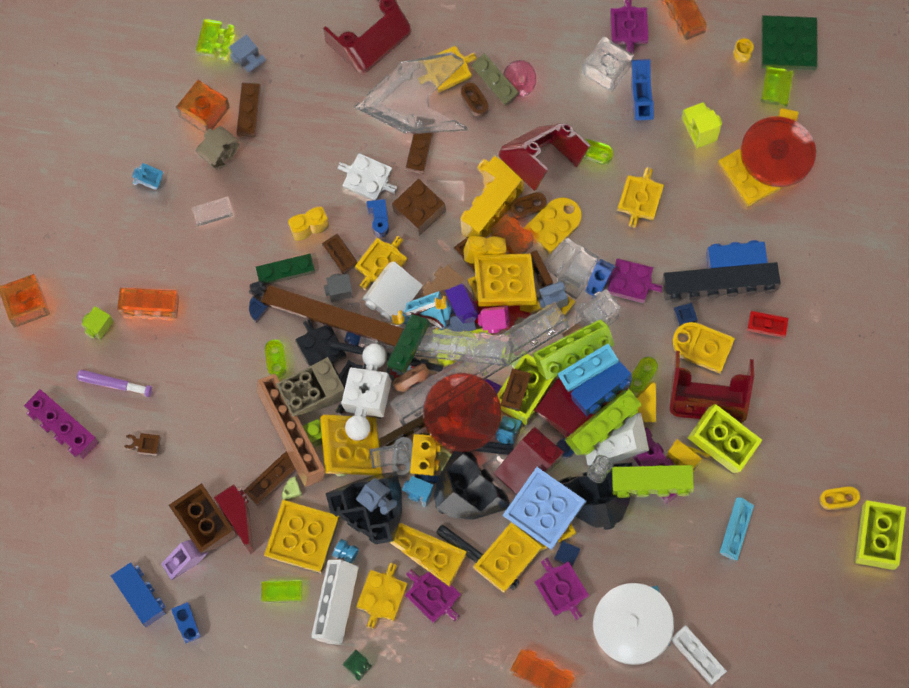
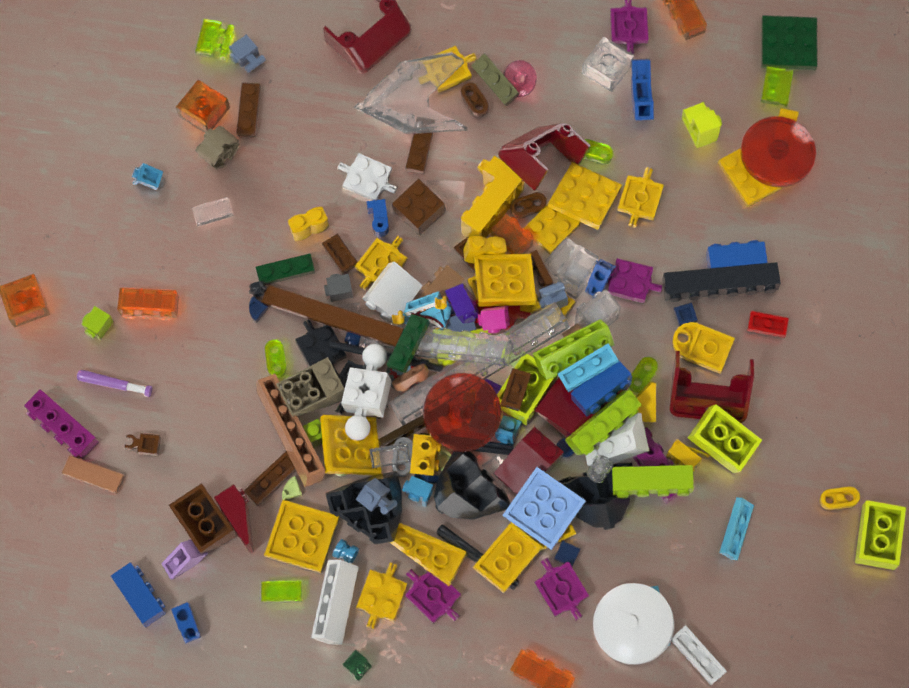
(92, 474): none -> nougat tile
(584, 195): none -> yellow plate
(746, 47): yellow wheel -> none

